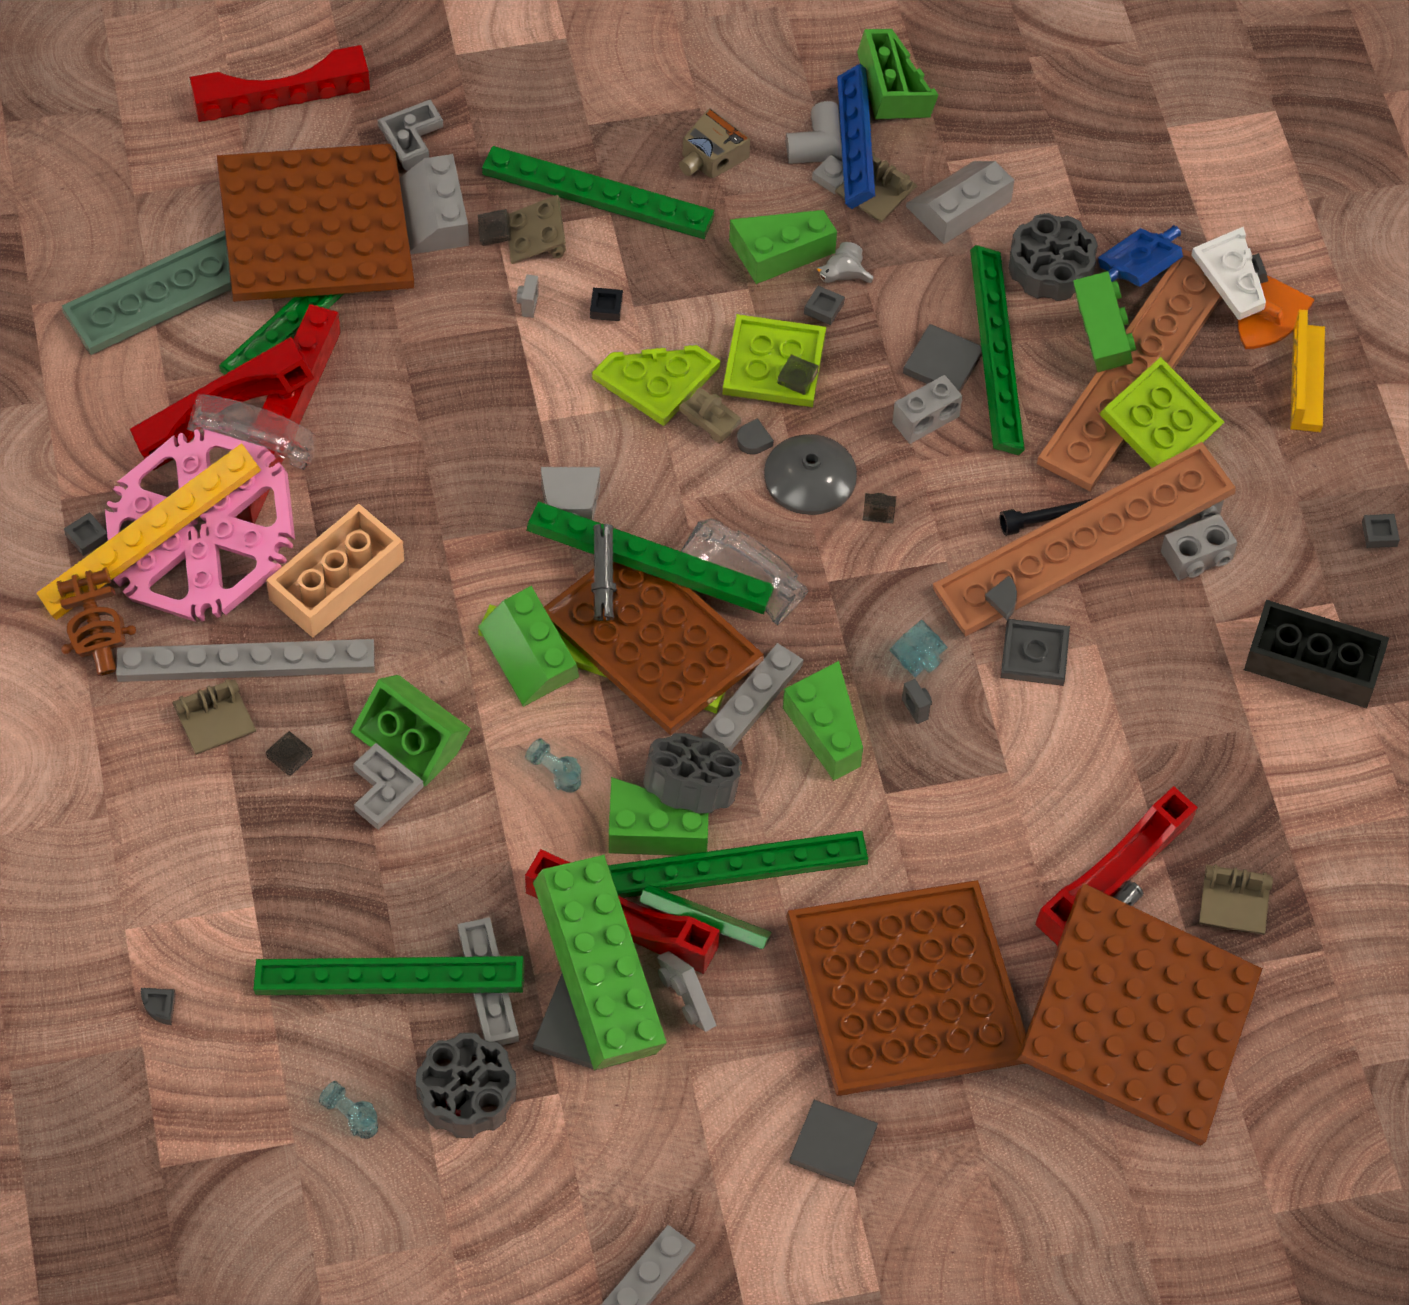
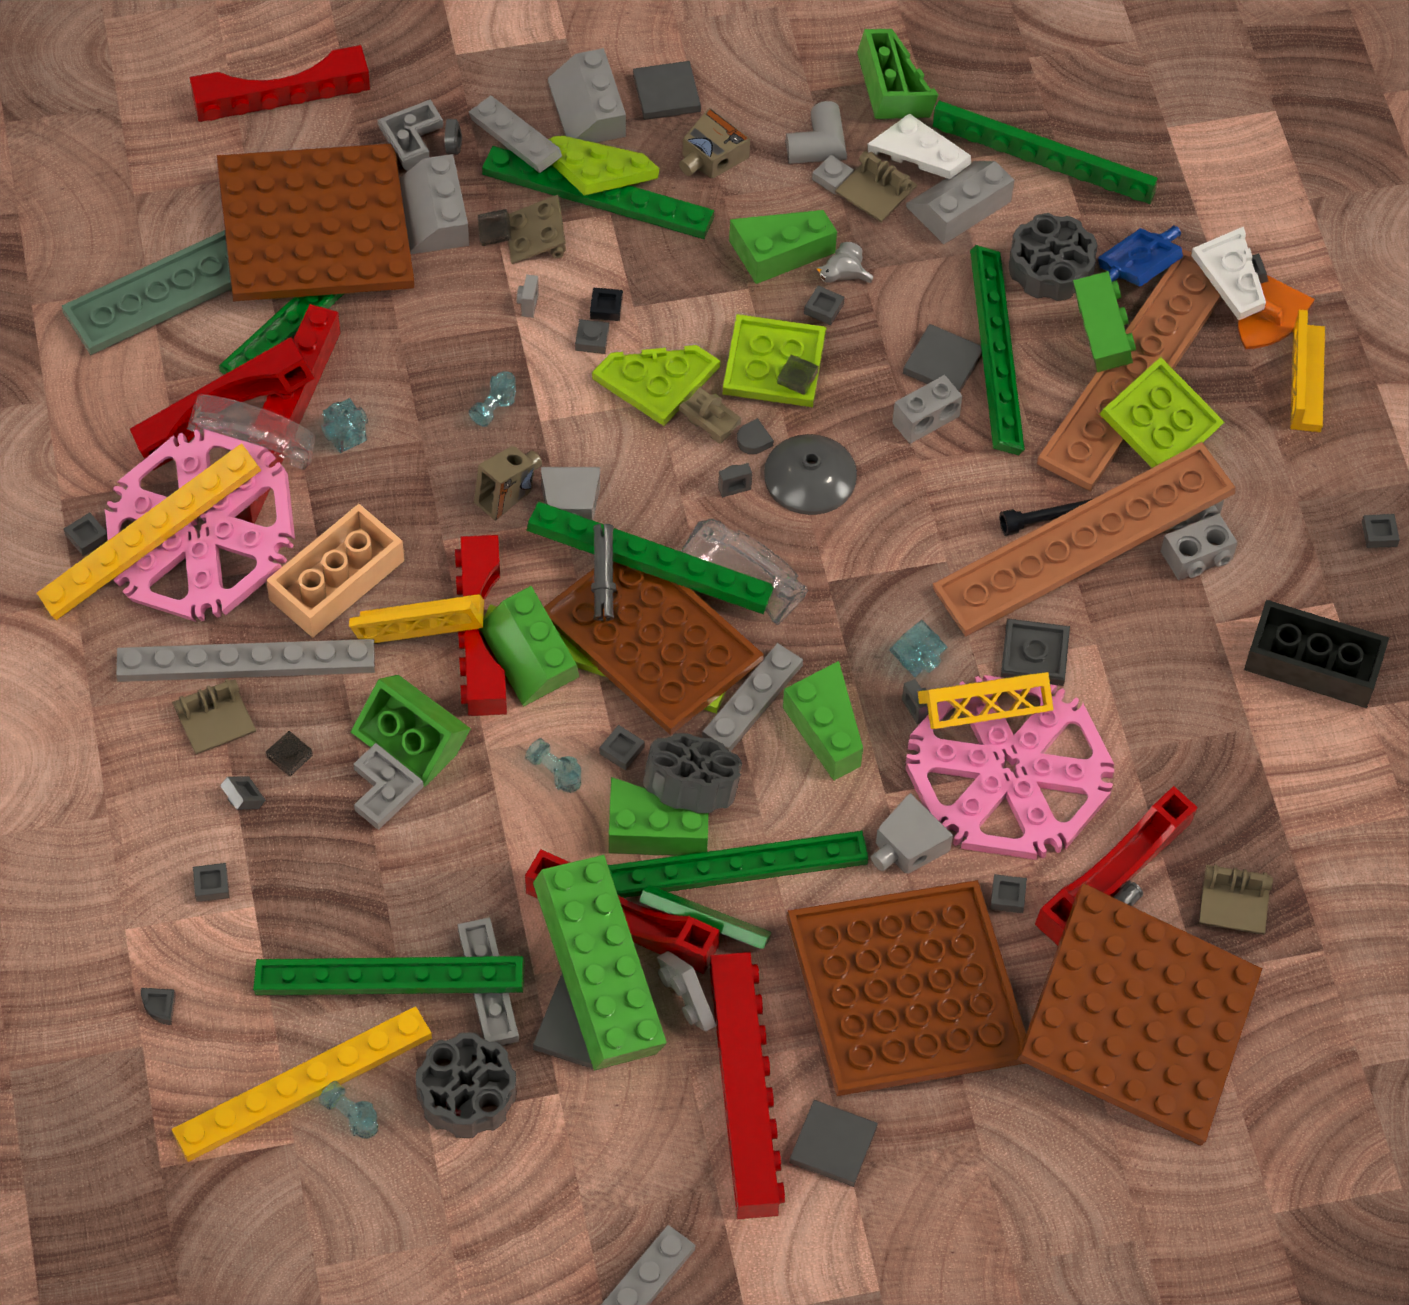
(99, 643): dark orange torso -> none
(211, 882): none -> dark grey plate
(242, 793): none -> dark grey plate
(301, 1084): none -> yellow plate
(344, 425): none -> clear light blue brick
(419, 619): none -> yellow fence
(453, 137): none -> dark grey tile
(485, 677): none -> red arch
(501, 394): none -> clear light blue leg
(505, 480): none -> dark tan torso
(515, 134): none -> light grey plate
(588, 98): none -> light grey slope
(592, 336): none -> dark grey plate
(601, 167): none -> lime plate
(622, 747): none -> dark grey plate
(666, 90): none -> dark grey tile
(735, 479): none -> dark grey plate
(744, 1086): none -> red brick
(856, 136): blue tile -> none
(879, 508): clear smoke plate -> none
(910, 838): none -> light grey torso
(921, 145): none -> white wing
(981, 689): none -> yellow fence
(1003, 597): dark grey tile -> none
(1008, 893): none -> dark grey plate
(1022, 791): none -> bright pink plate
(1044, 152): none -> green plate

